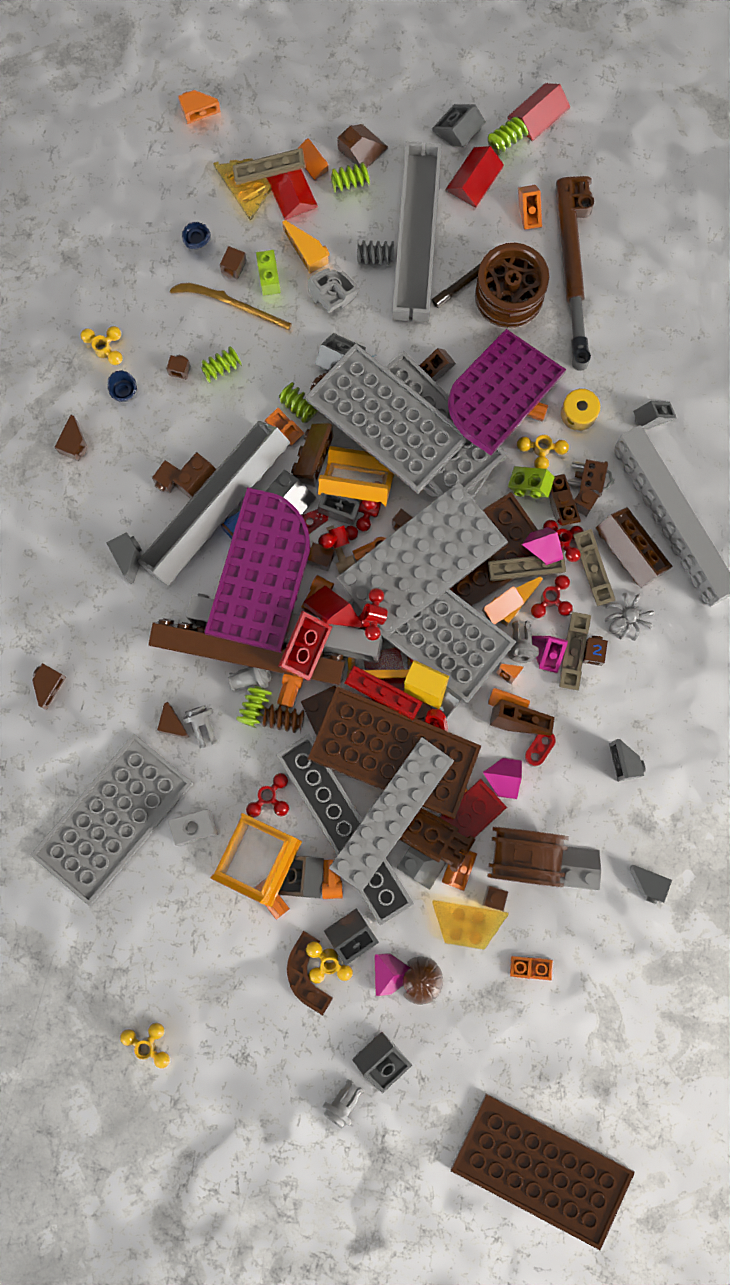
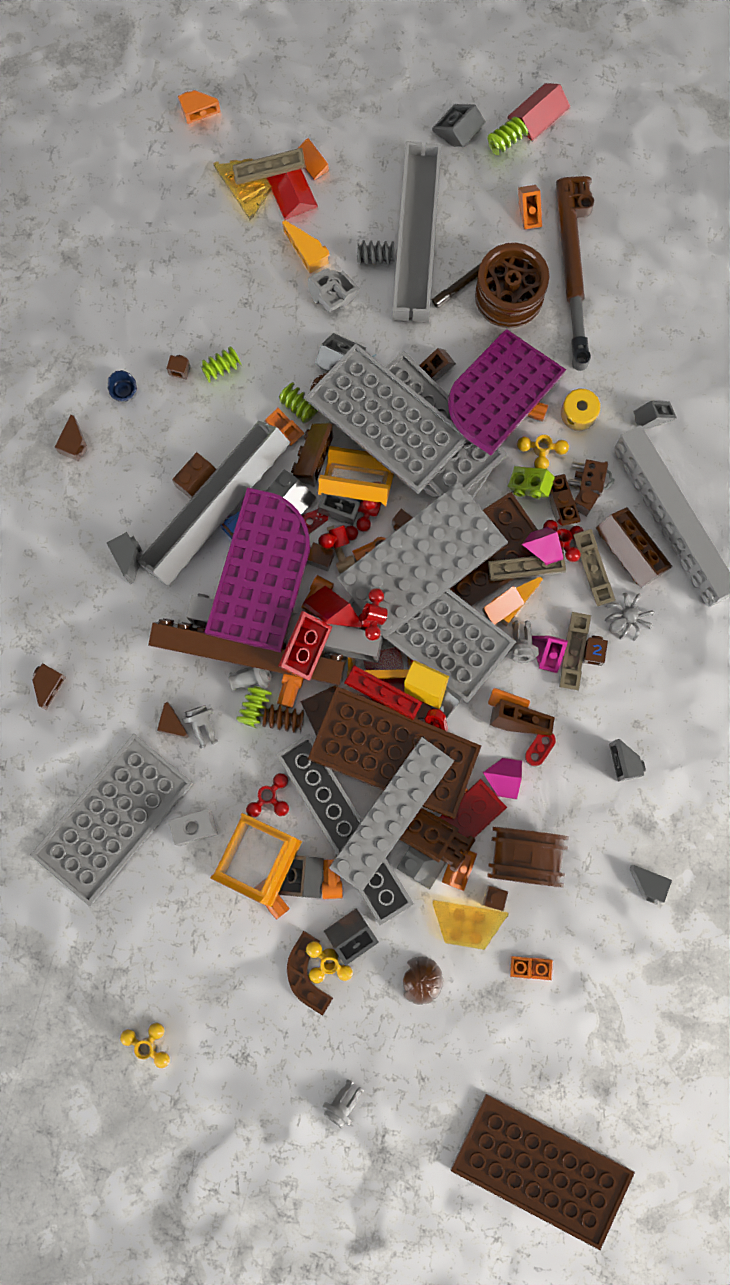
(113, 334): yellow piece -> none
(164, 476): reddish brown brick -> none
(196, 235): dark blue hair -> none
(222, 296): pearl gold piece -> none
(233, 262): reddish brown brick -> none
(268, 272): lime brick -> none
(350, 176): lime piece -> none
(360, 145): reddish brown slope -> none
(381, 1062): dark grey slope -> none
(388, 974): dark pink slope -> none
(475, 175): red slope -> none
(509, 672): orange slope -> none
(564, 608): red piece -> none
(581, 868): light grey slope -> none

